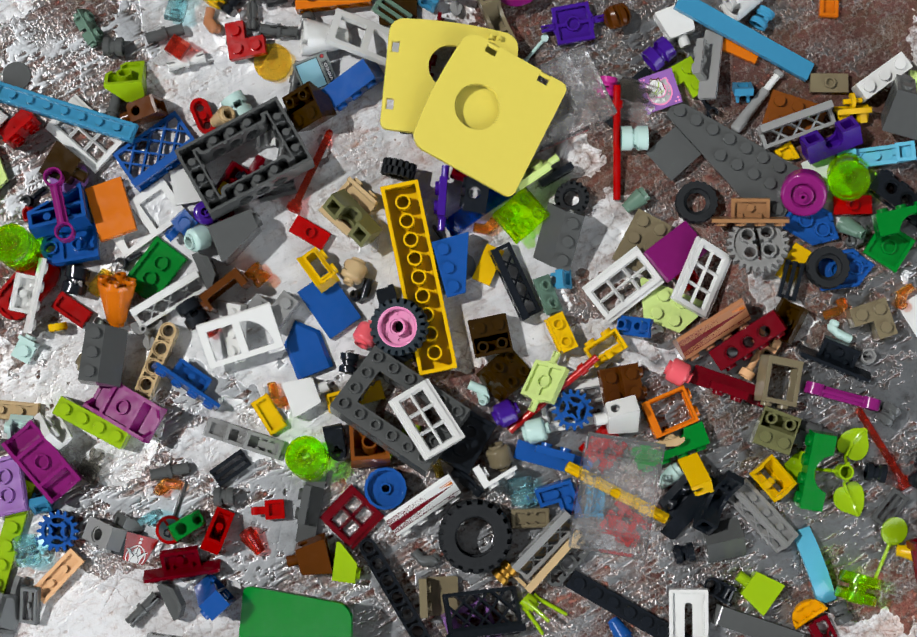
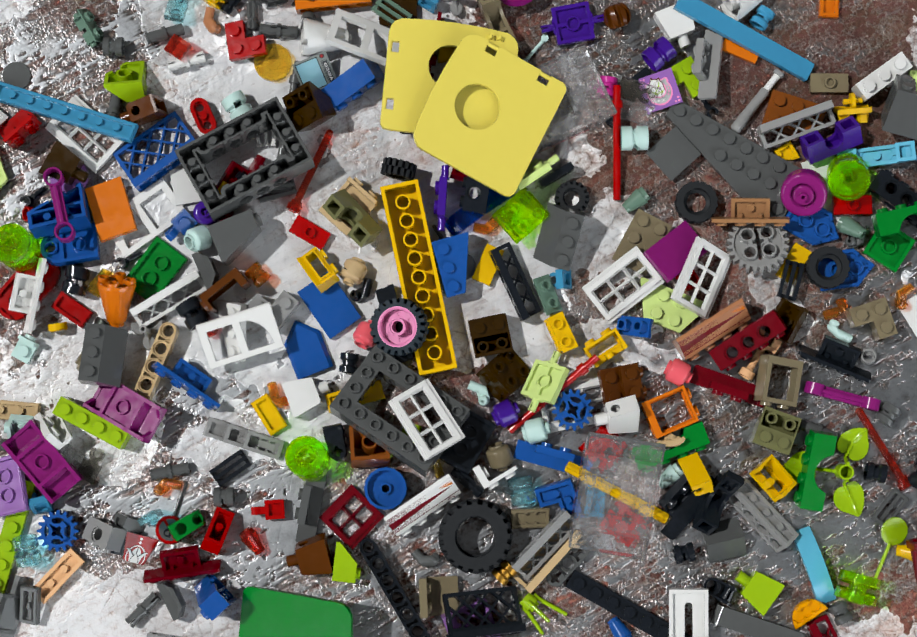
(222, 116): tan cone -> none
(445, 54): none -> yellow tile
(742, 89): dark azure tile -> none

